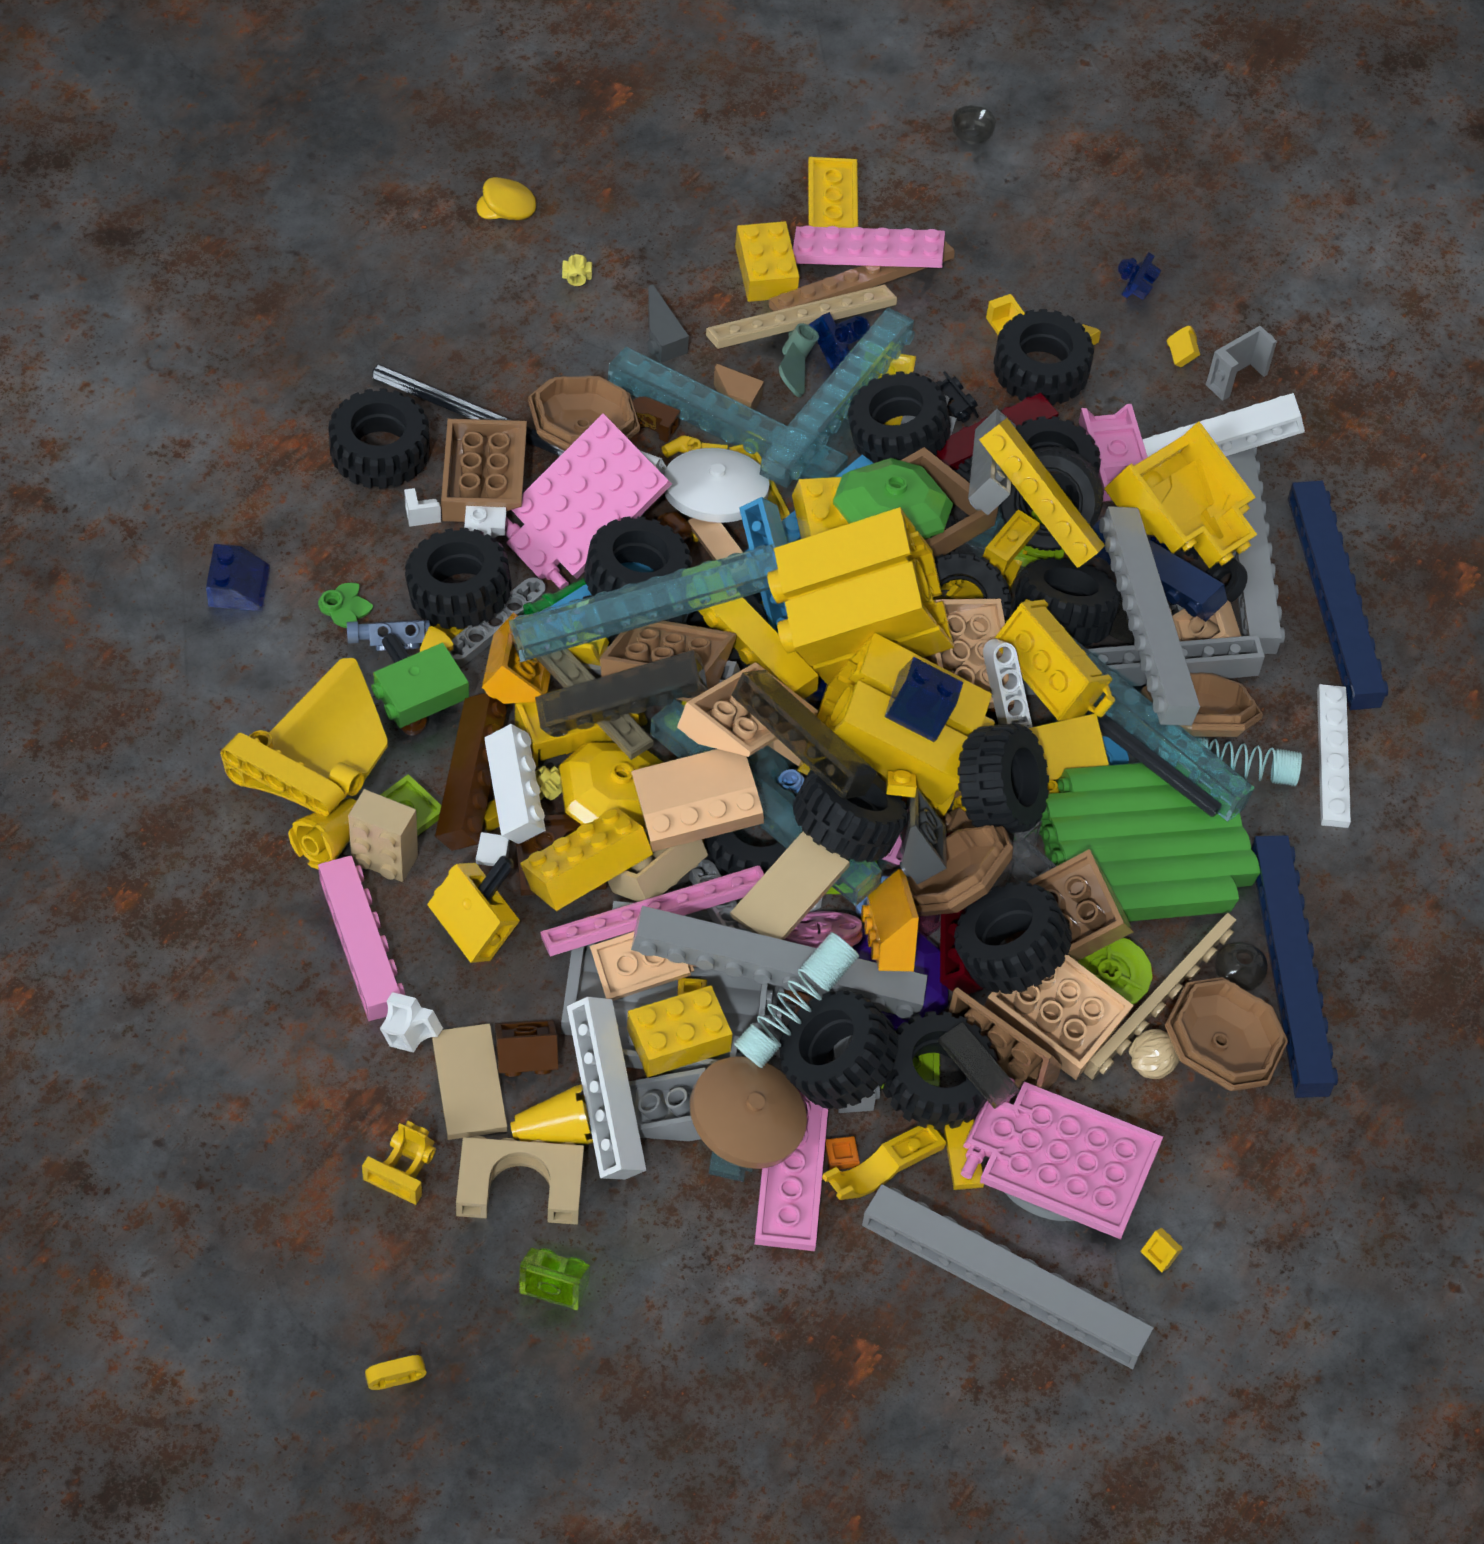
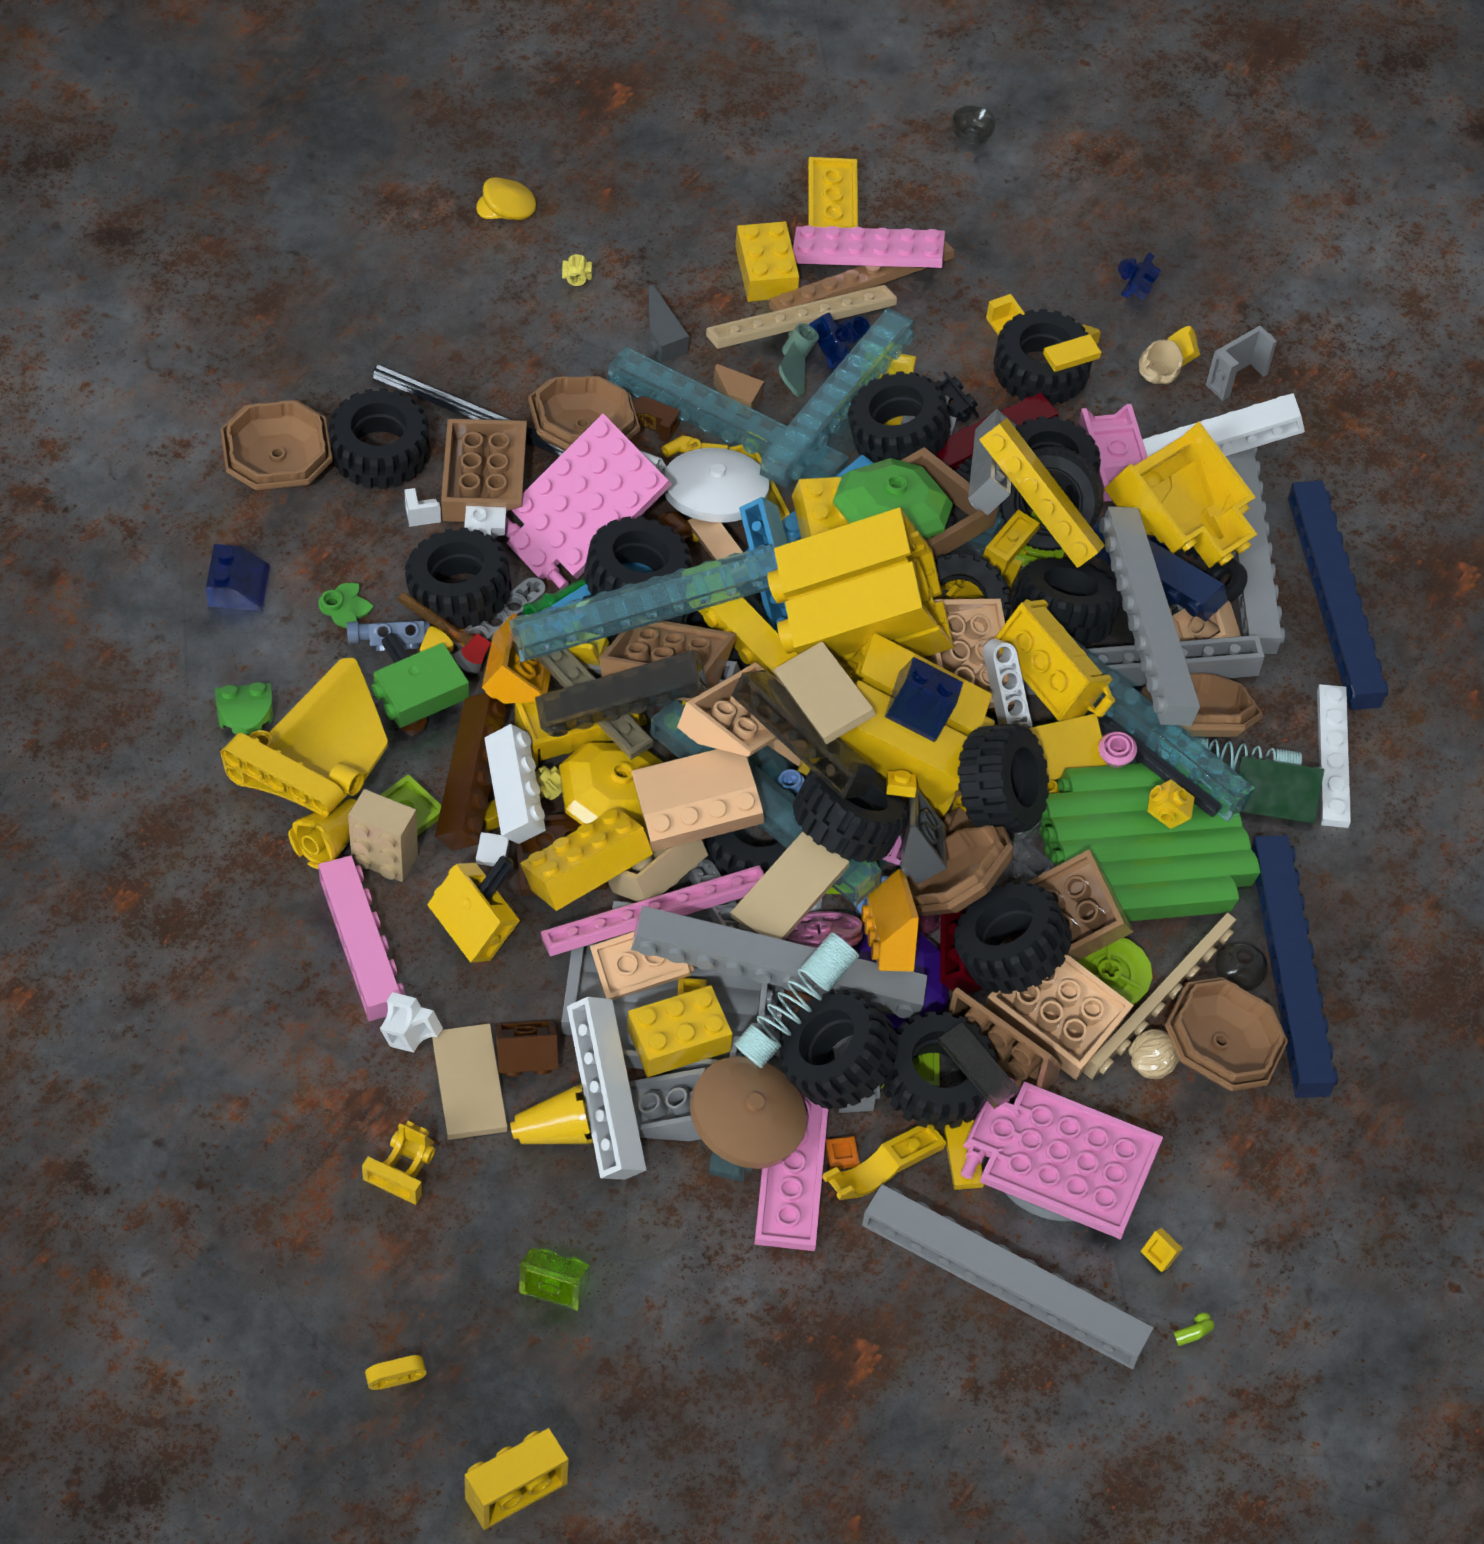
(244, 707): none -> bright green slope
(276, 445): none -> medium nougat rock
(474, 647): none -> piece
(485, 1158): tan arch -> none
(516, 1478): none -> yellow brick
(824, 692): none -> tan tile
(1072, 353): none -> yellow tile
(1117, 749): none -> bright pink cone
(1161, 362): none -> tan hair
(1170, 804): none -> yellow brick
(1192, 1333): none -> lime arm
(1282, 788): none -> dark green tile

